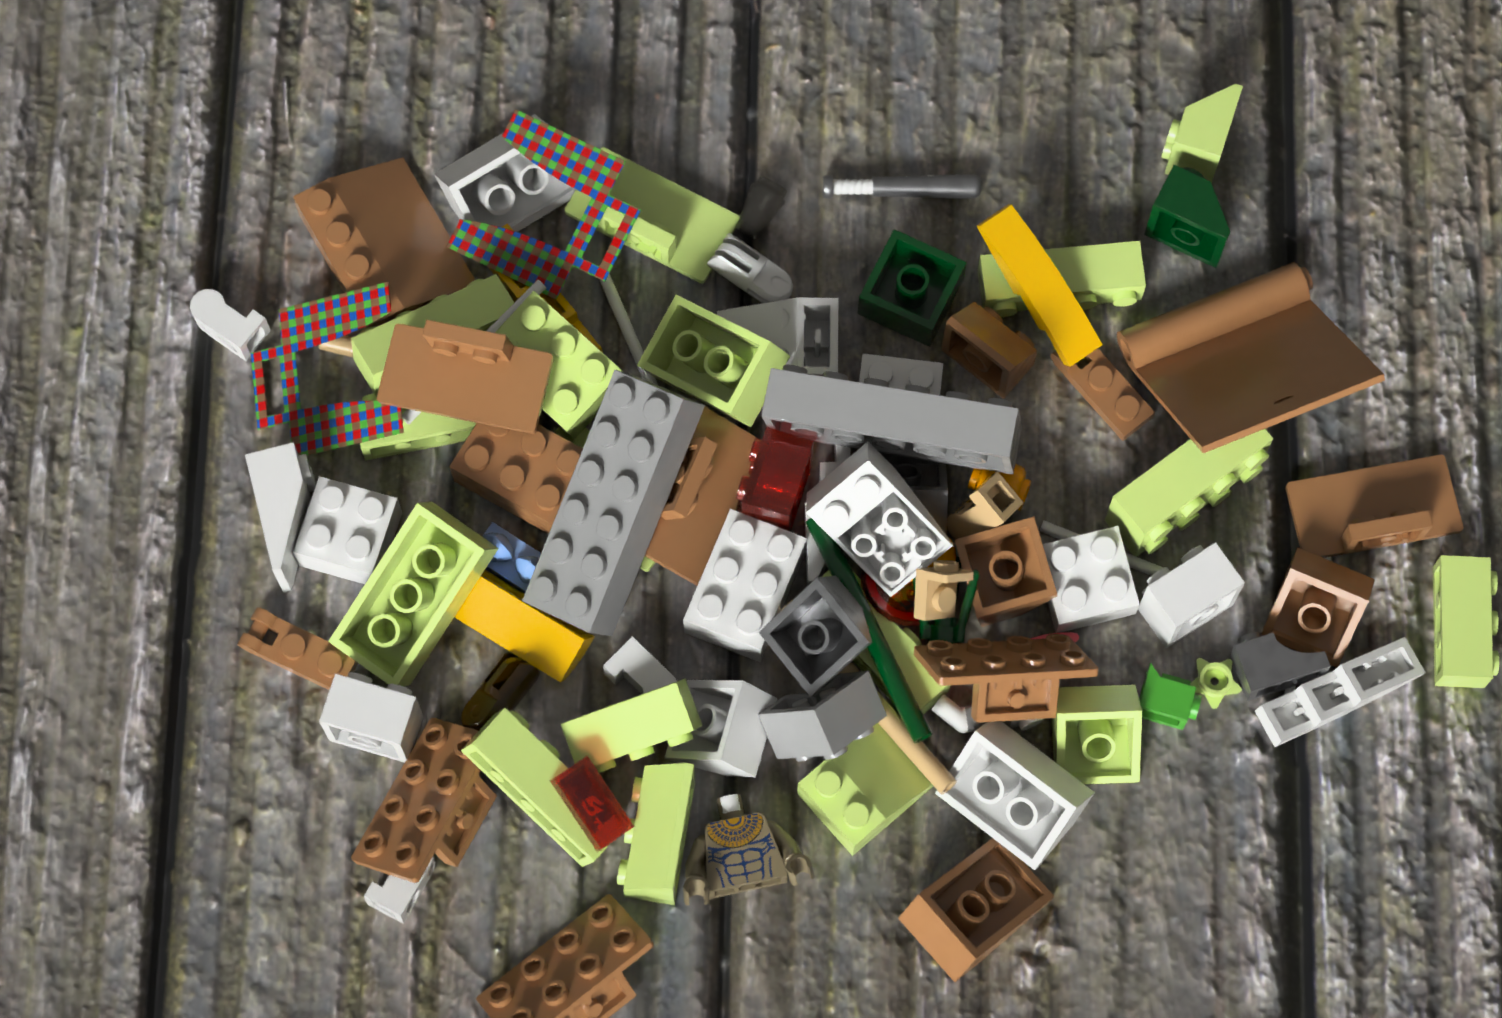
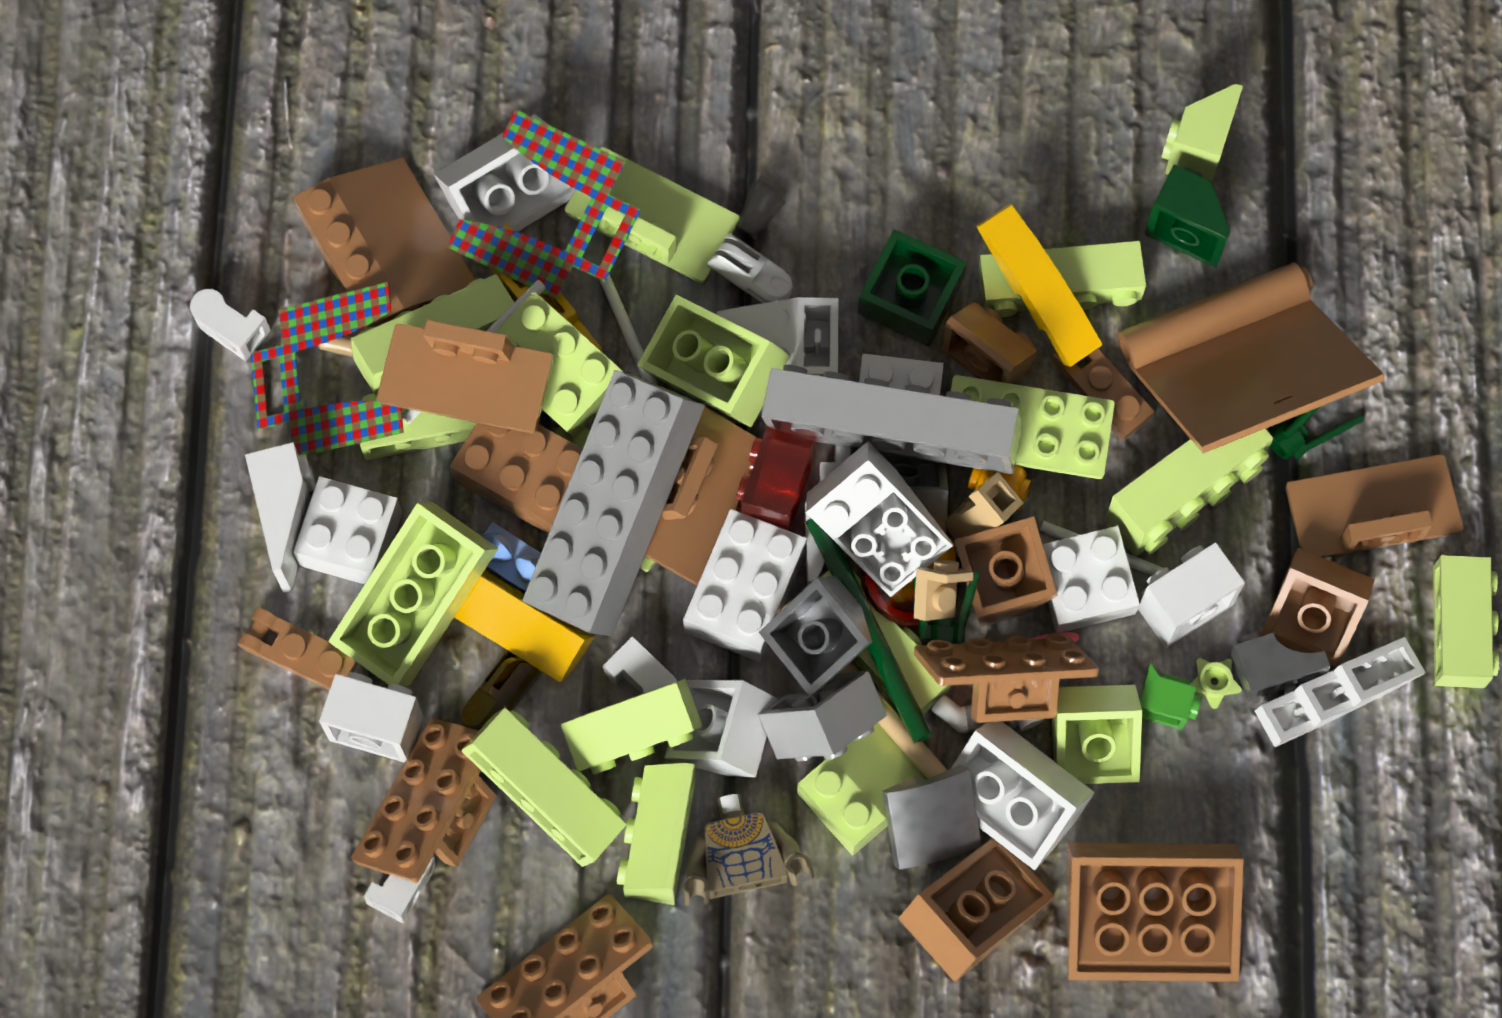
(592, 803): clear red tile -> none
(906, 186): flat silver piece -> none
(931, 818): none -> flat silver slope
(1058, 428): none -> yellowish green bracket
(1154, 911): none -> medium nougat slope
(1291, 433): none -> dark green plant

